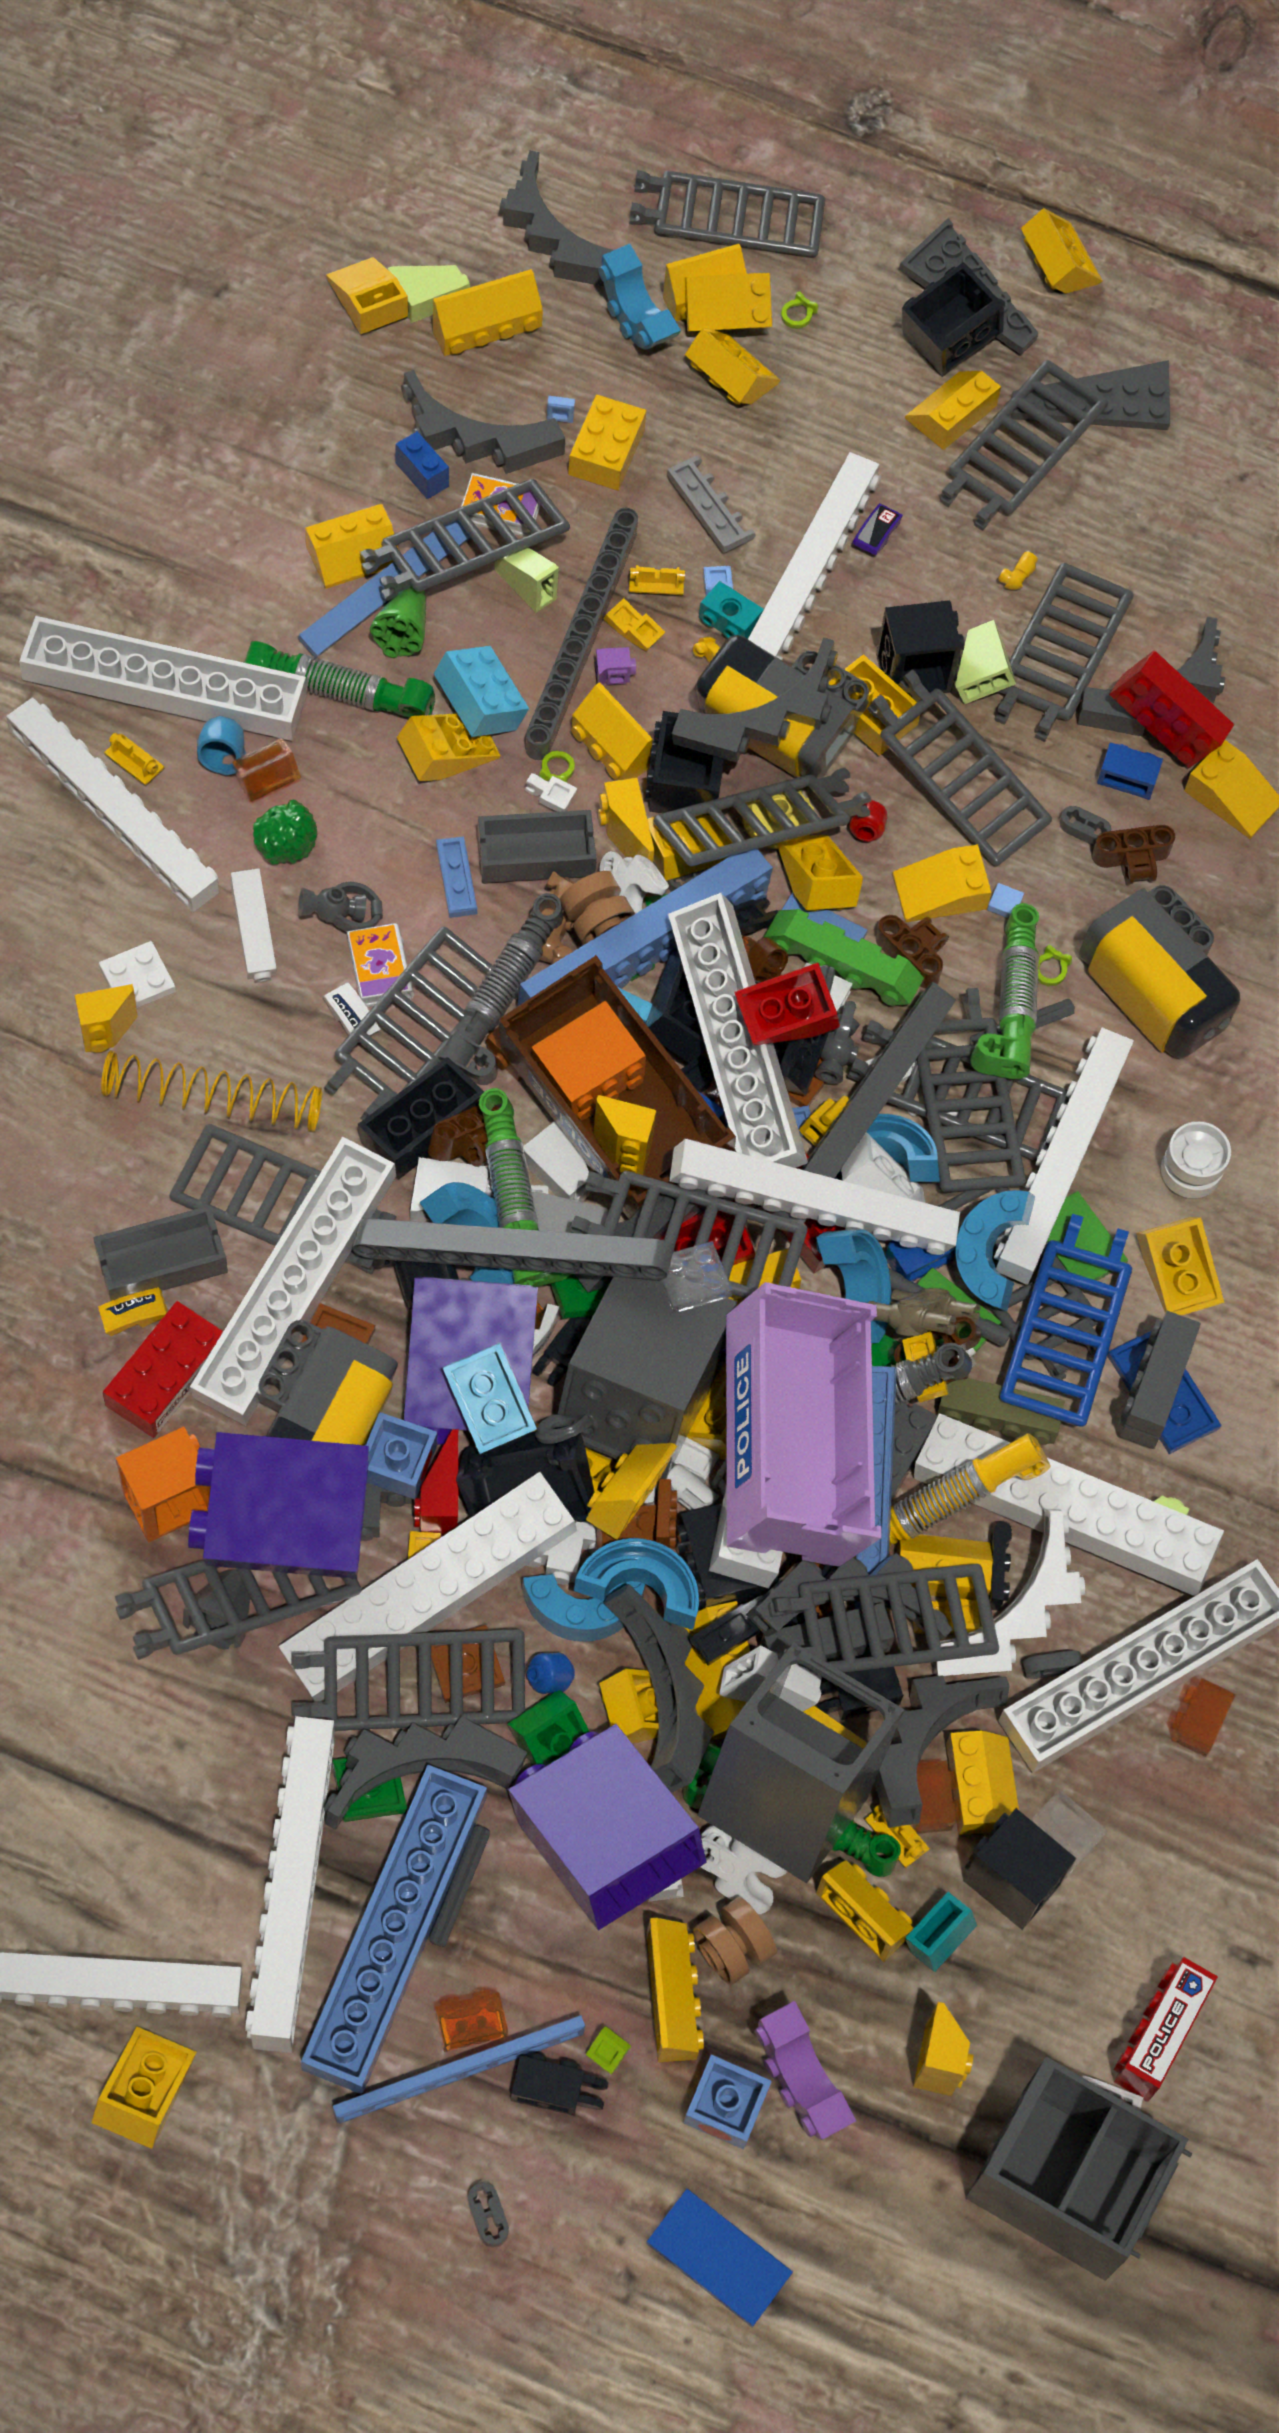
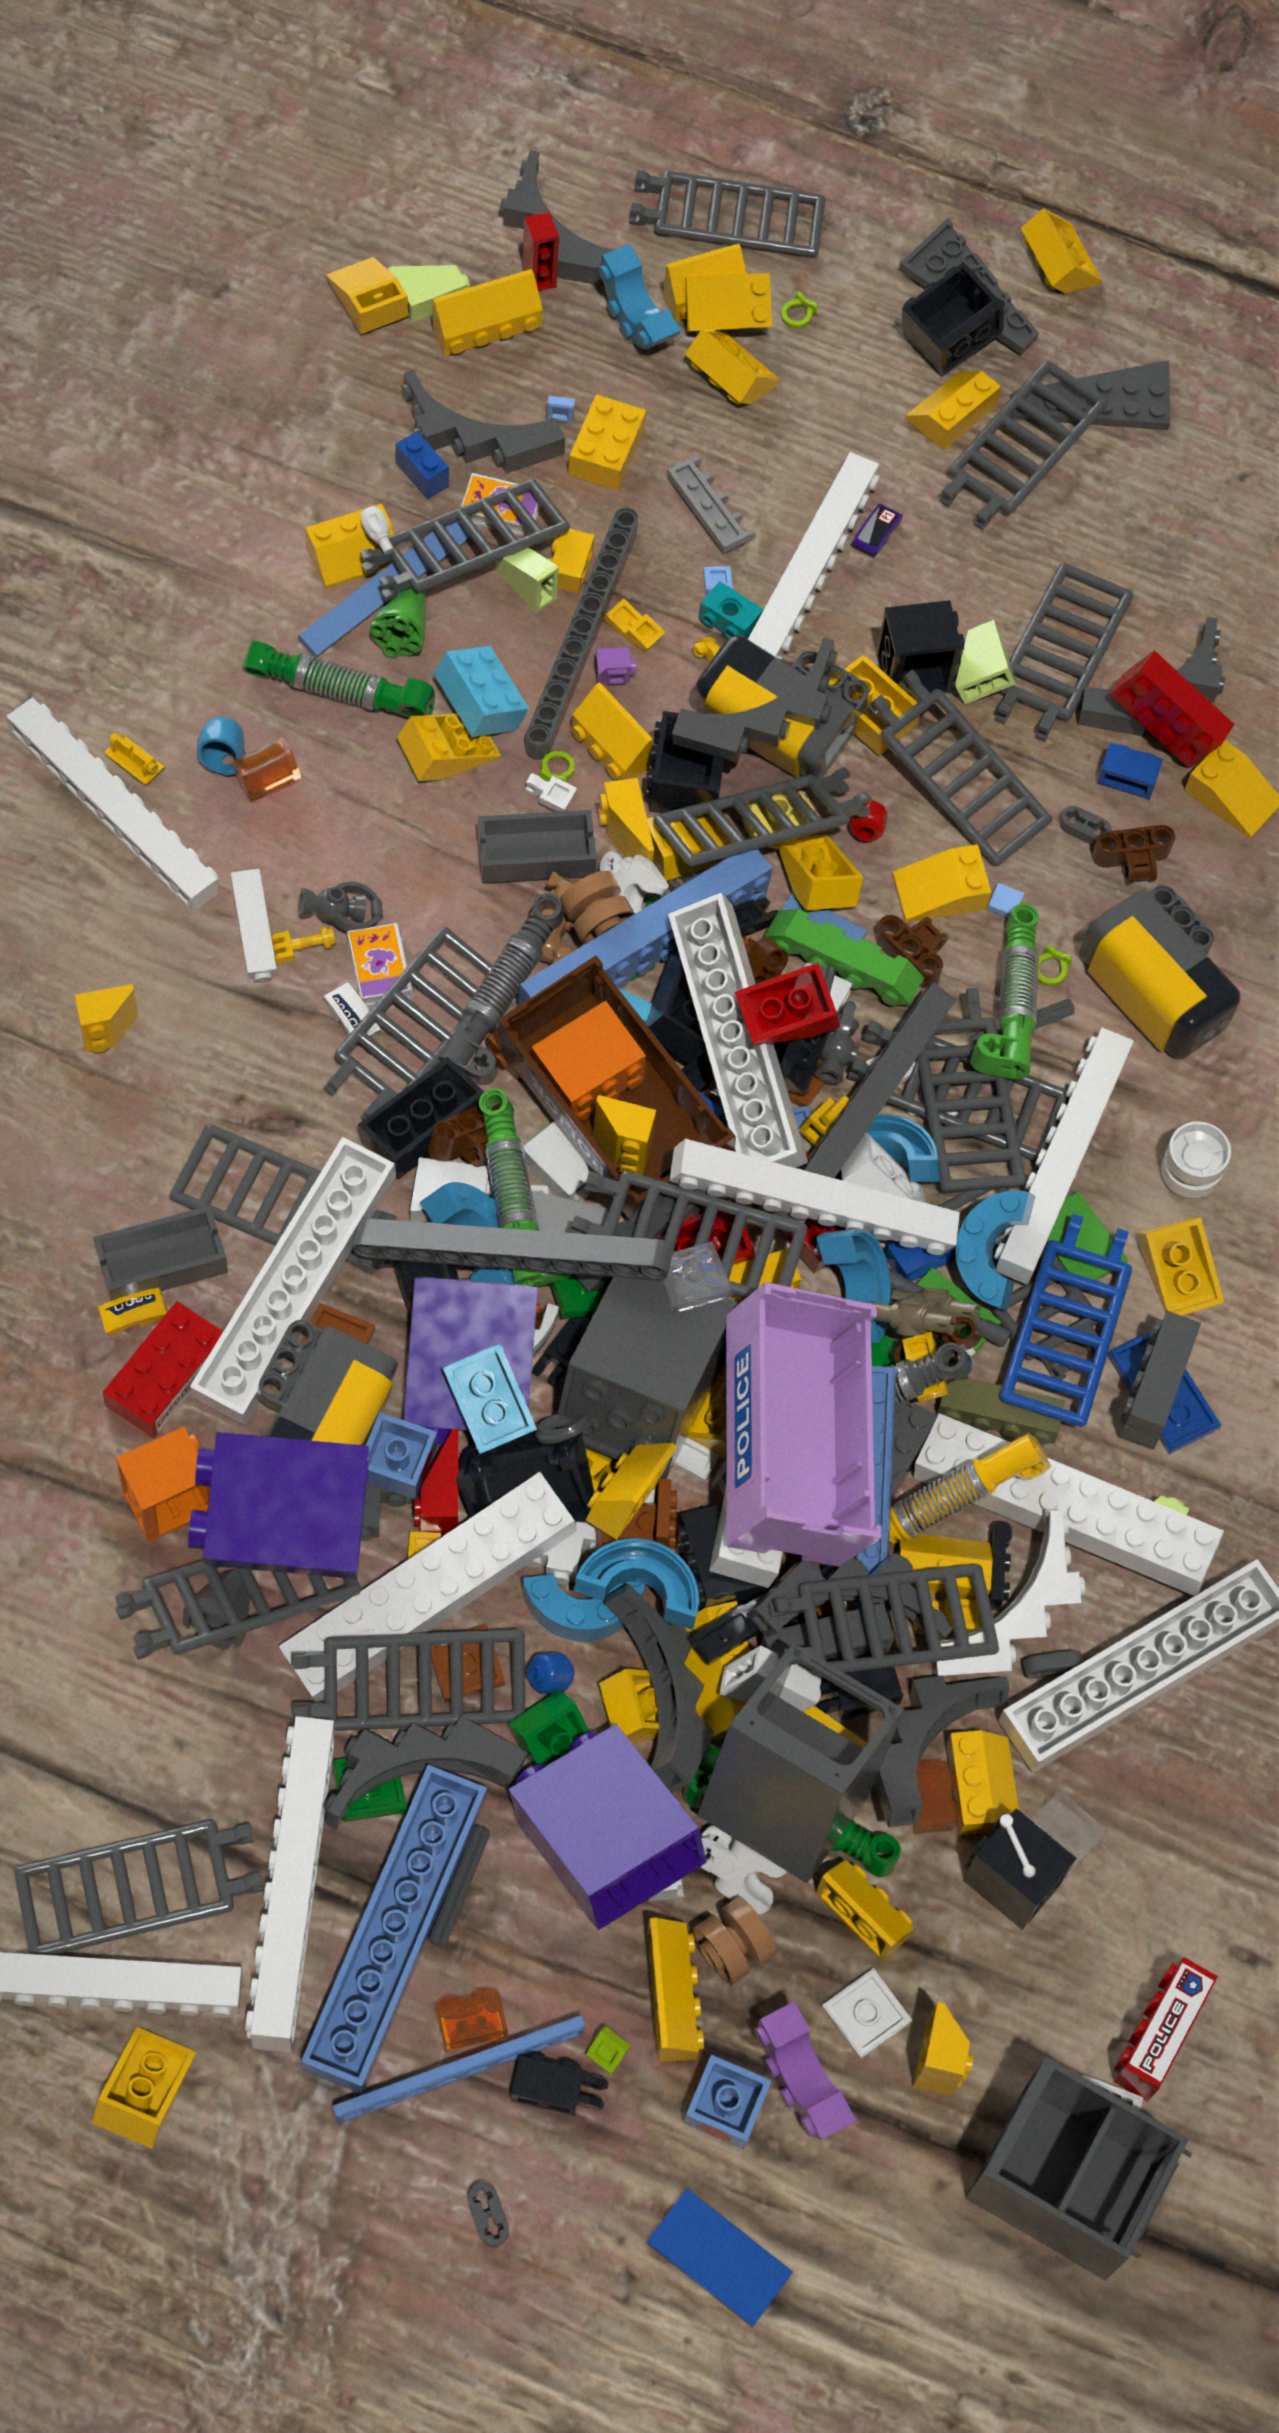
(106, 1088): yellow piece -> none
(142, 969): white plate -> none
(162, 677): white brick -> none
(226, 1889): none -> dark grey bar
(285, 833): green hair -> none
(285, 947): none -> yellow hinge
(377, 528): none -> white piece
(456, 877): medium blue tile -> none
(541, 249): none -> red brick
(572, 556): none -> yellow brick
(657, 581): yellow hinge -> none
(691, 1490): white arm -> none
(866, 2014): none -> white tile
(910, 1842): yellow hinge -> none
(941, 1931): teal brick -> none
(1006, 1822): none -> white hinge
(1022, 570): yellow arm -> none
(1203, 1716): clear orange brick -> none

